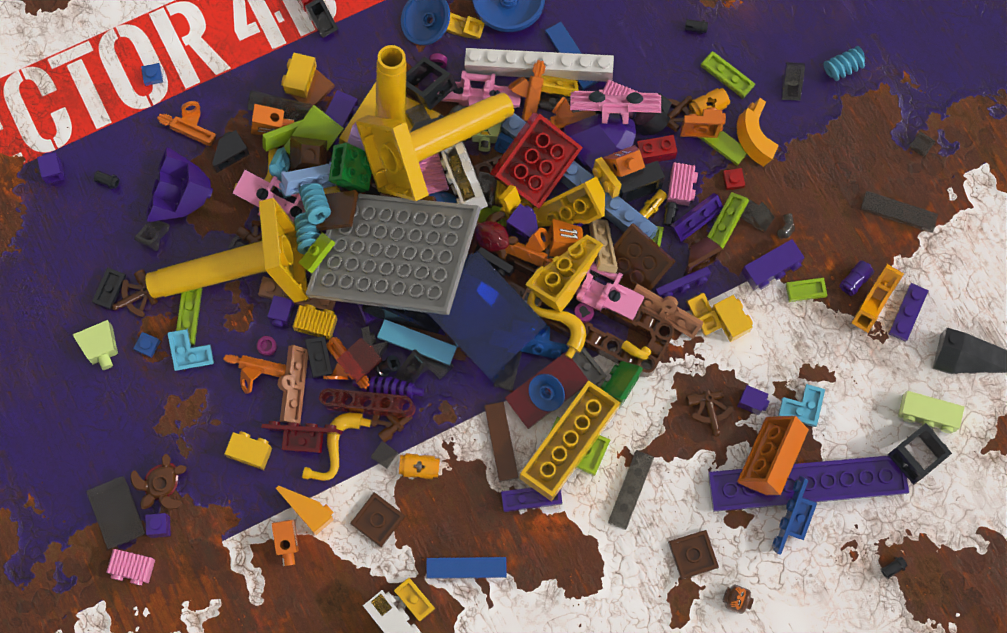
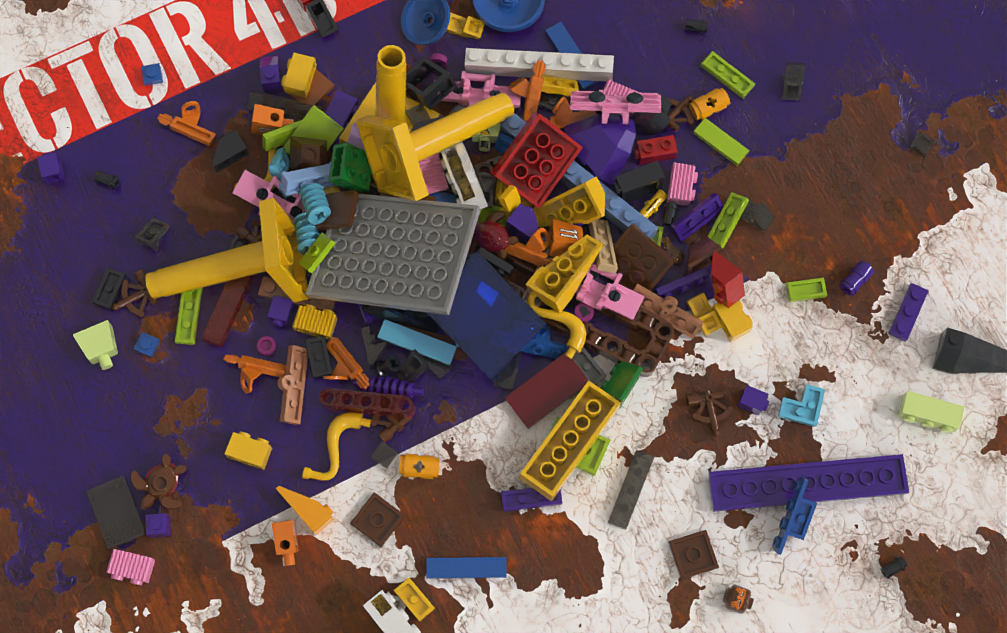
(179, 190): dark purple brick -> none
(185, 356): medium azure plate -> none
(226, 310): none -> clear red beam
(270, 74): none -> dark purple slope
(302, 438): dark red bracket -> none
(359, 359): clear red piece -> none
(501, 441): reddish brown tile -> none
(542, 397): blue dish -> none
(606, 177): yellow plate -> none
(625, 160): orange torso -> none
(636, 352): yellow arm -> none
(673, 251): none -> clear orange animal
(706, 125): orange plate -> none
(727, 281): none -> red slope
(733, 179): red plate -> none
(752, 138): light orange arch -> none
(773, 265): dark purple brick -> none
(773, 454): orange slope -> none
(789, 227): clear smoke arm -> none
(845, 63): medium azure piece -> none
(876, 298): light orange arch -> none
(899, 211): clear smoke tile -> none
(914, 470): black window -> none

